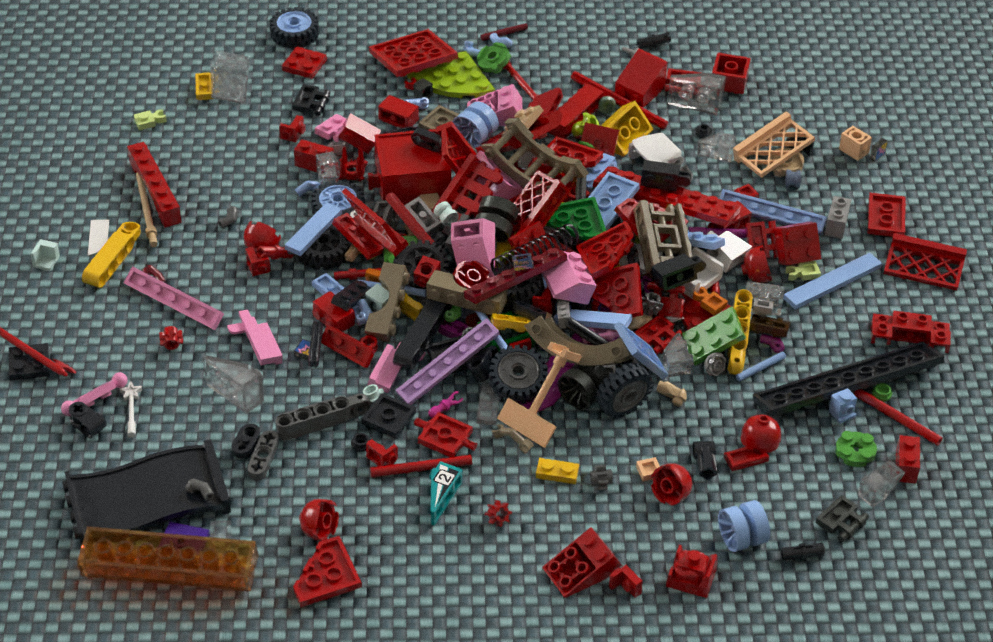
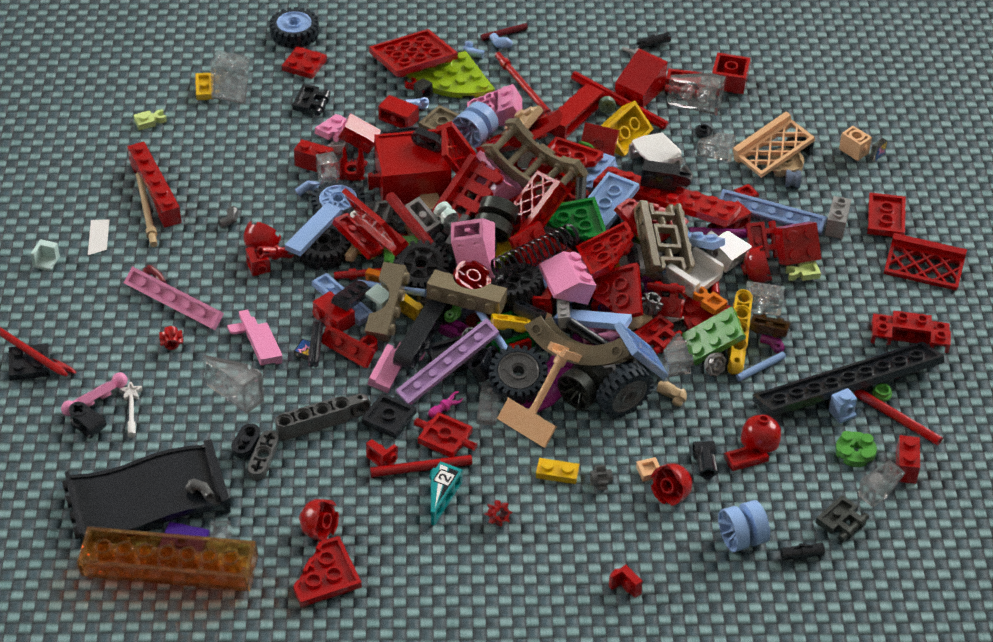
(111, 255): yellow piece -> none
(293, 131): red bracket -> none
(359, 442): black plate -> none
(365, 310): light blue arm -> none
(372, 392): light aqua plate -> none
(426, 265): red brick -> none
(496, 64): bright green plate -> none
(510, 278): dark red plate -> none
(522, 261): clear smoke tile -> none
(524, 444): dark tan arm -> none
(548, 101): red slope -> none
(577, 128): lime animal -> none
(581, 564): red slope -> none
(677, 271): black brick -> none
(692, 572): red brick -> none
(762, 307): light grey plate -> none
(832, 281): light blue tile -> none

